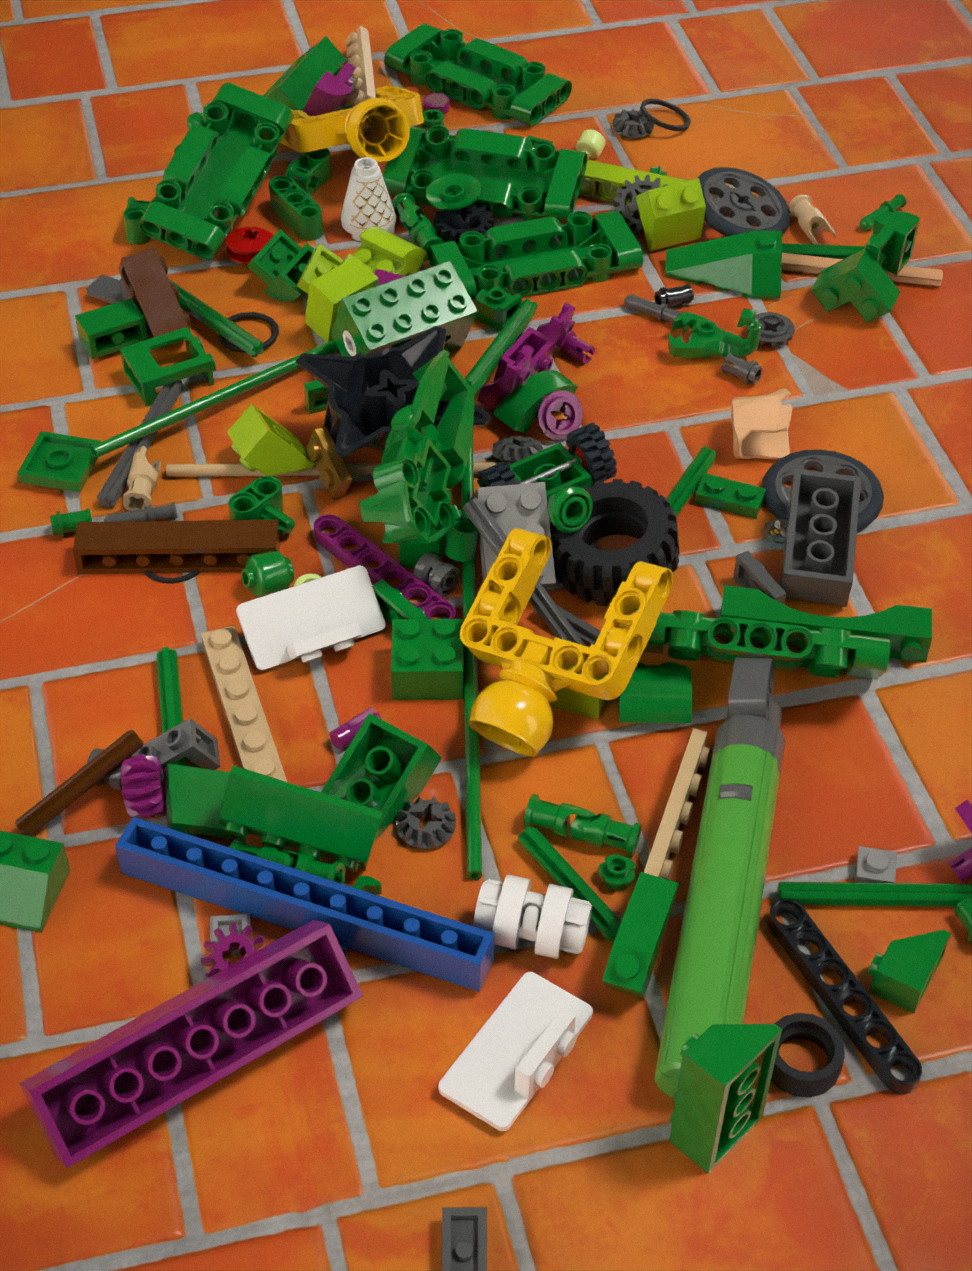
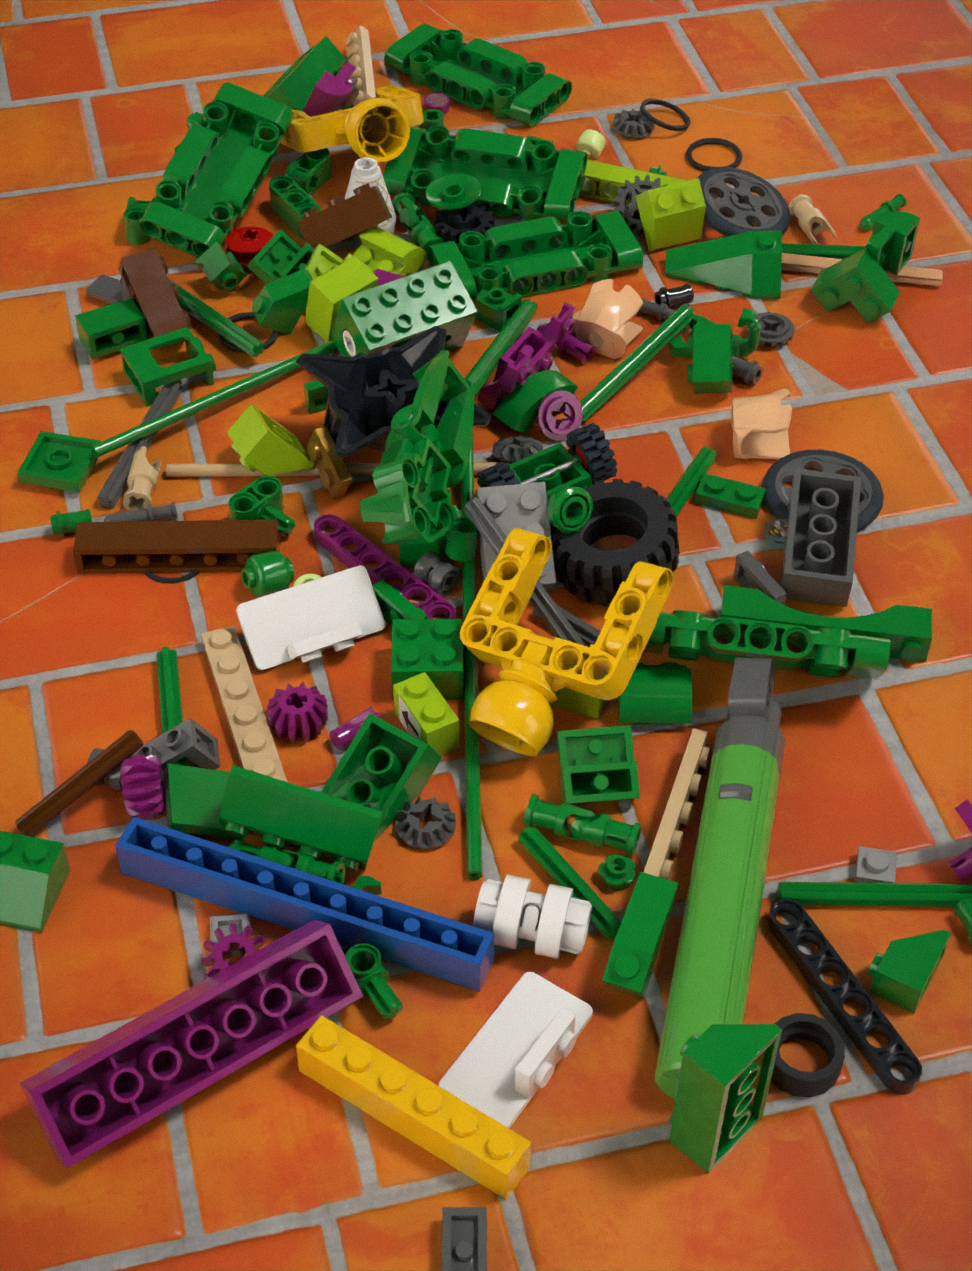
(221, 268): none -> green window
(283, 302): none -> green slope
(297, 712): none -> magenta gear
(344, 217): none -> reddish brown brick
(373, 981): none -> green axle
(414, 1107): none -> yellow brick
(426, 713): none -> lime brick
(597, 765): none -> green brick
(606, 319): none -> light nougat piece
(635, 360): none -> green axle
(711, 358): none -> green brick
(713, 141): none -> black tyre

